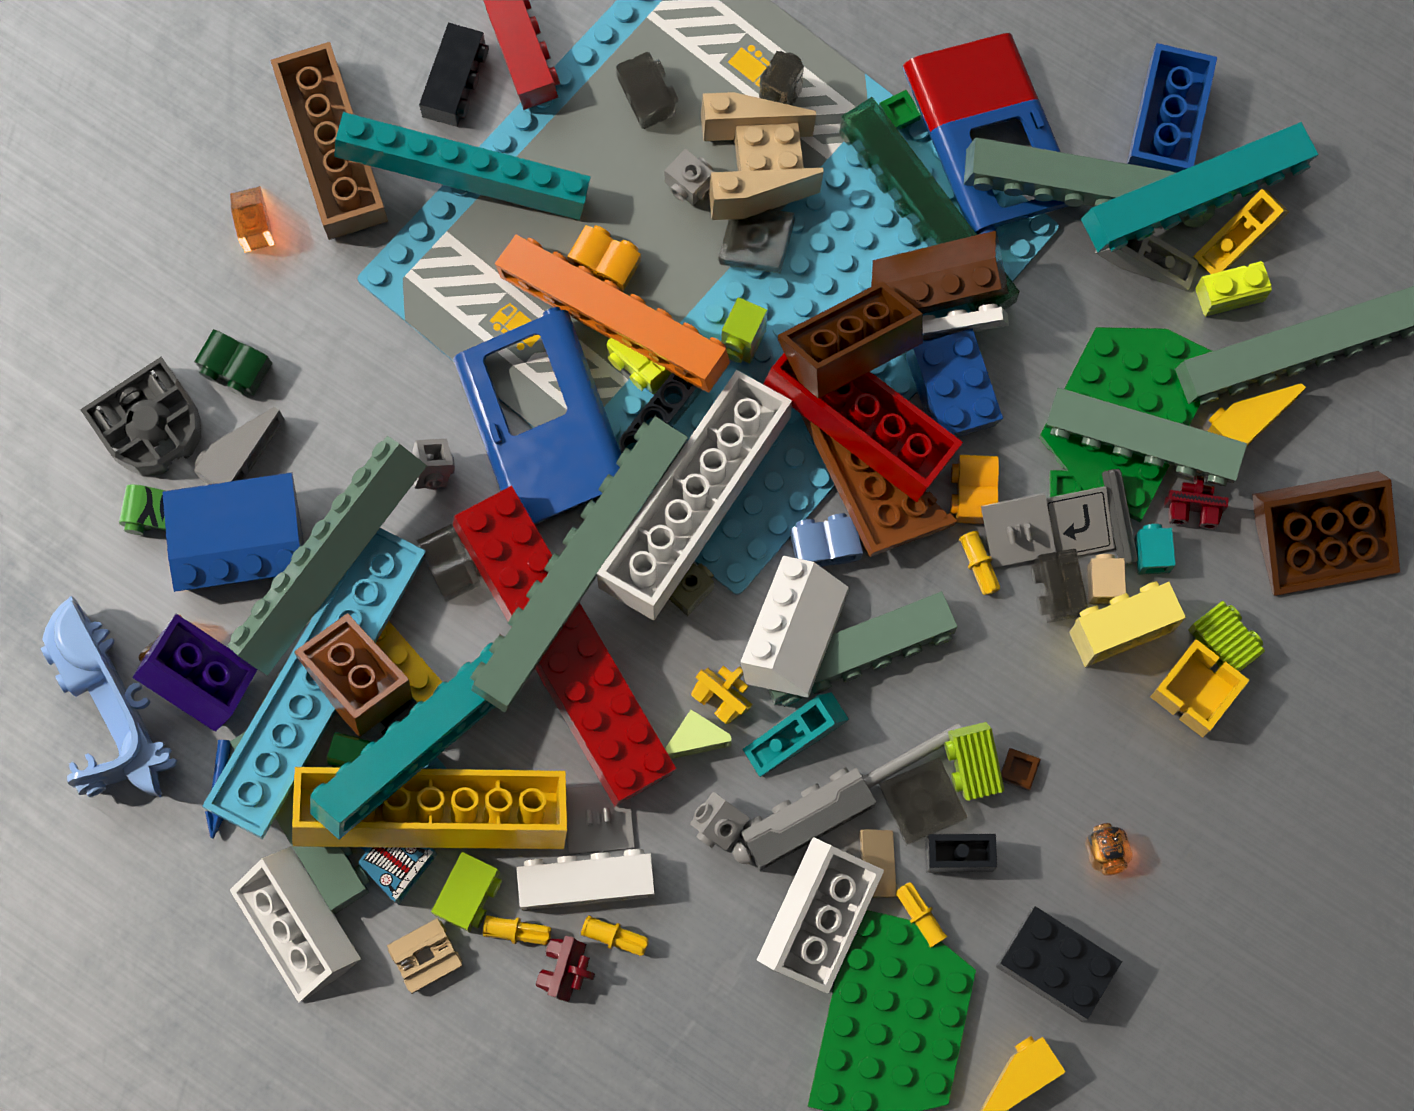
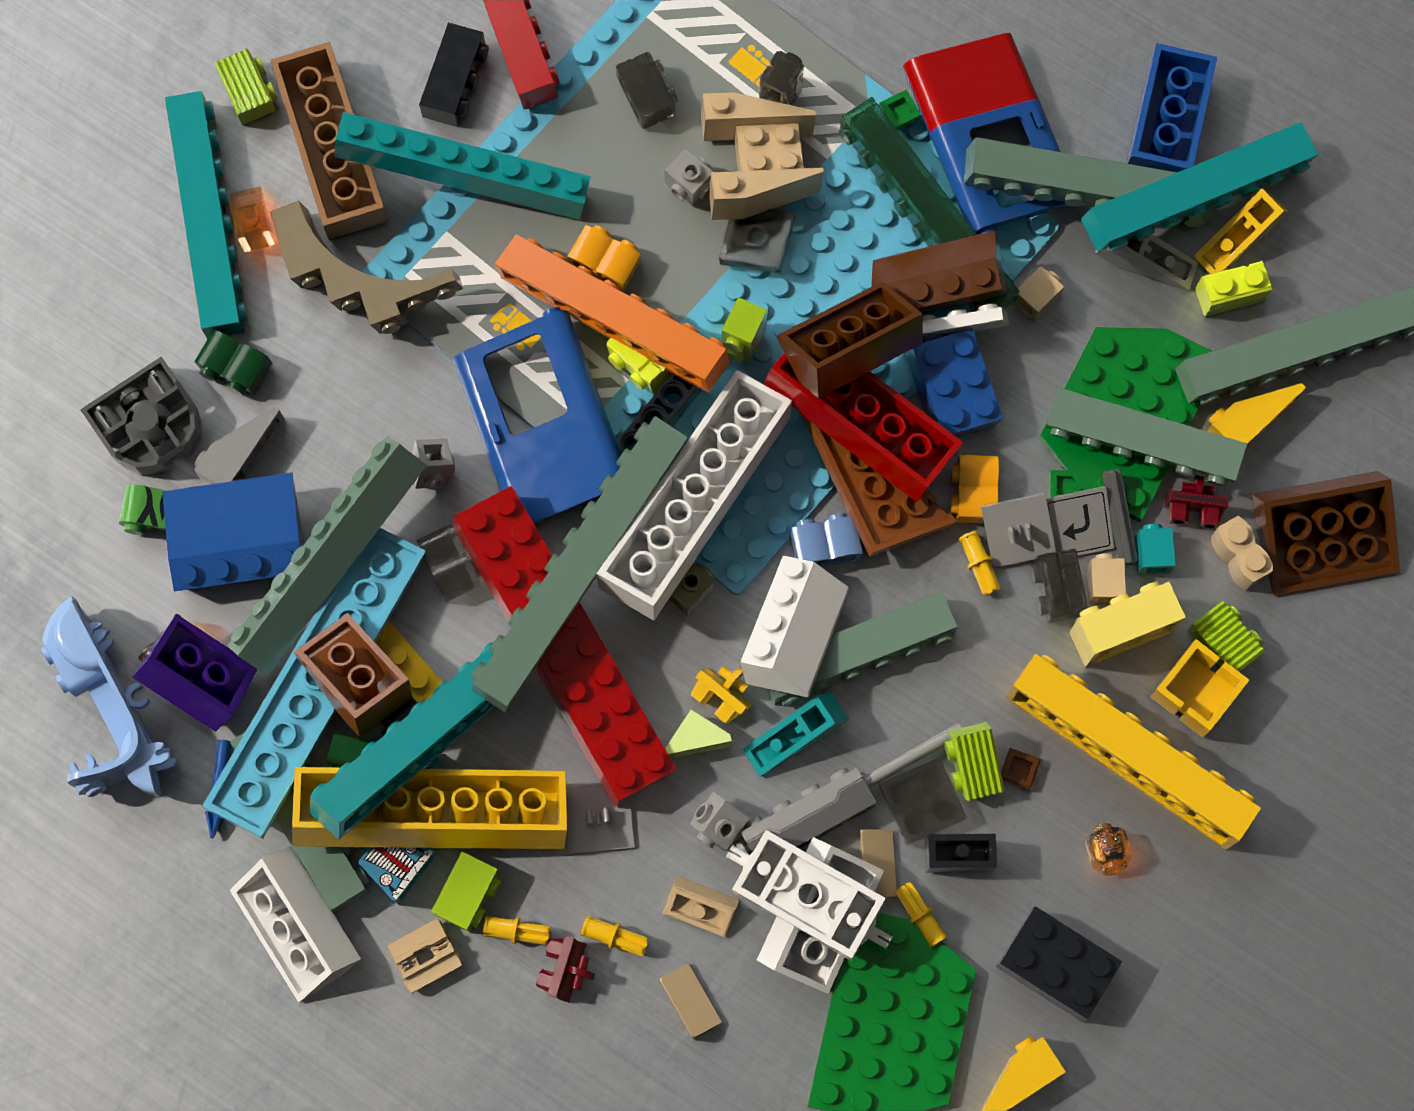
(205, 215): none -> teal brick
(245, 86): none -> lime brick
(384, 299): none -> dark tan arch
(585, 881): white brick -> none
(690, 1001): none -> tan slope
(701, 906): none -> tan slope
(841, 915): none -> white brick
(1039, 293): none -> tan brick
(1133, 751): none -> yellow brick
(1246, 560): none -> tan brick

